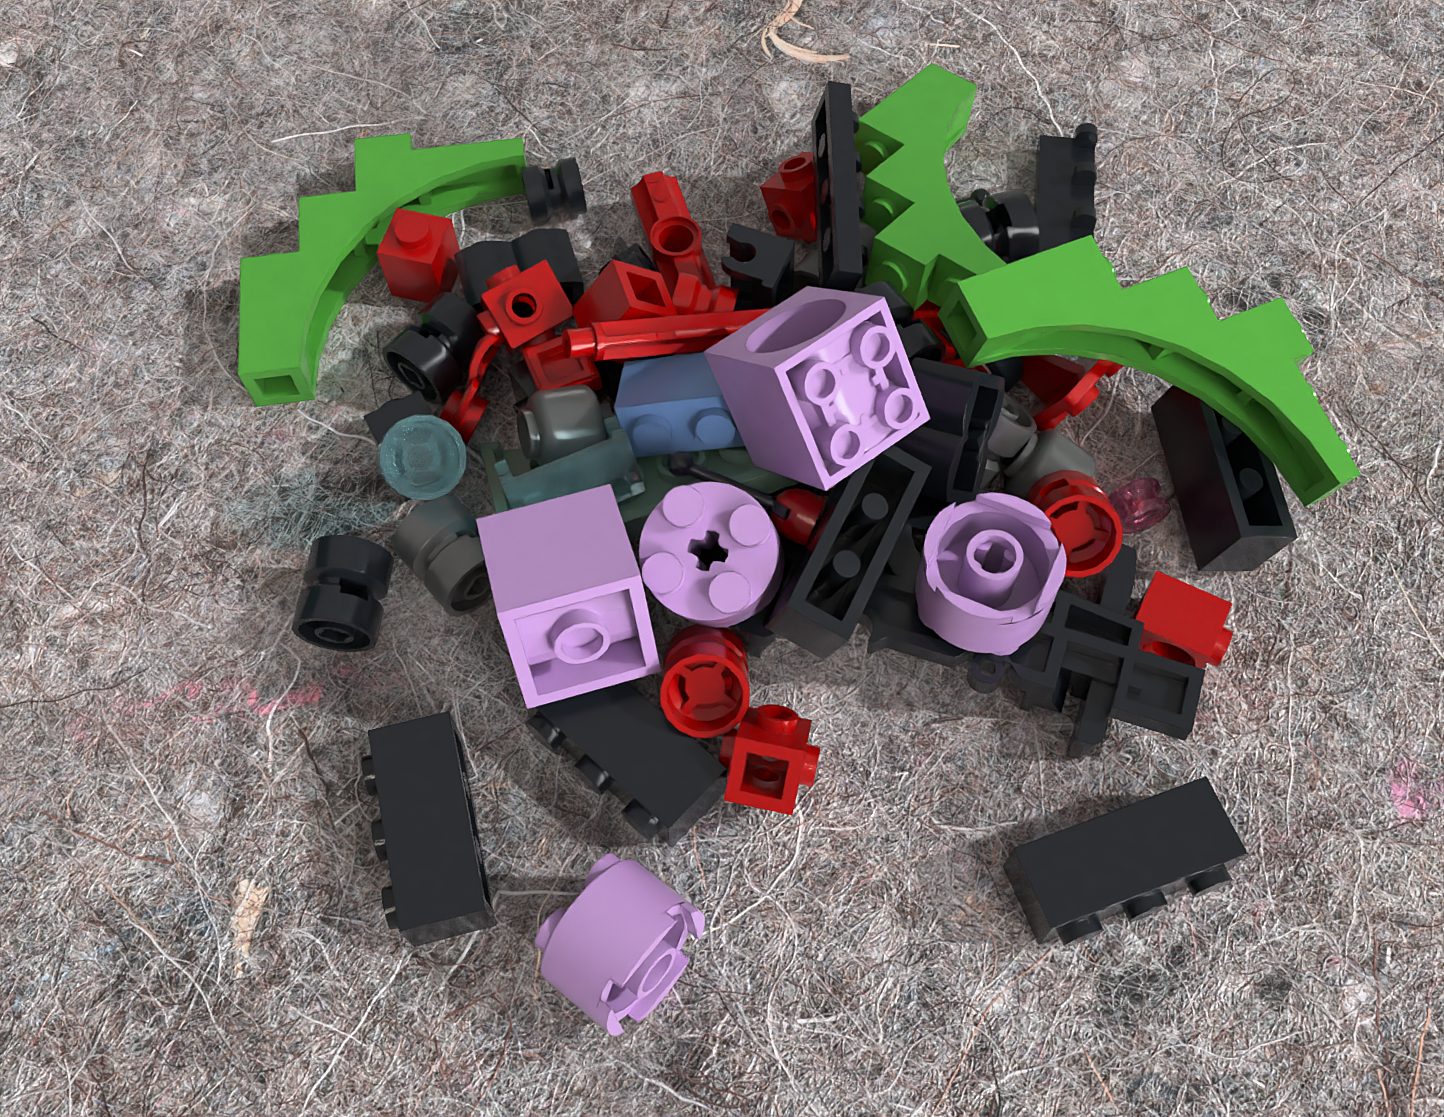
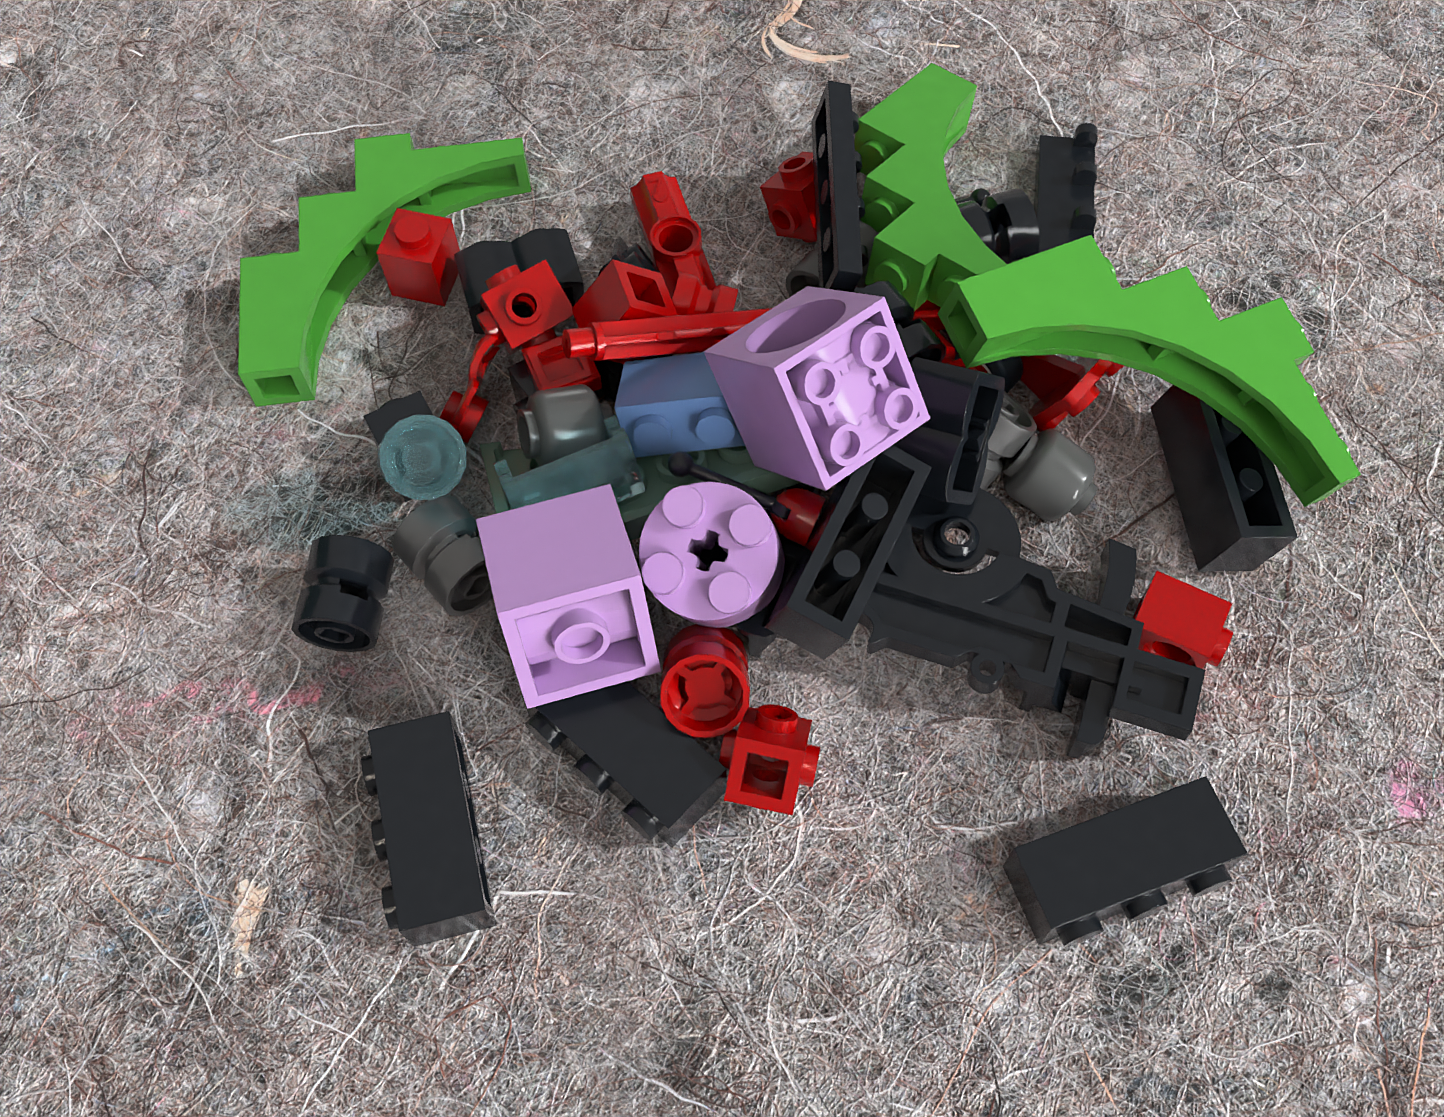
(437, 349): black wheel -> none
(554, 190): black wheel -> none
(618, 943): lavender brick -> none
(759, 267): black hinge -> none
(989, 573): lavender brick -> none
(1086, 527): red wheel -> none
(1139, 504): clear pink bush -> none

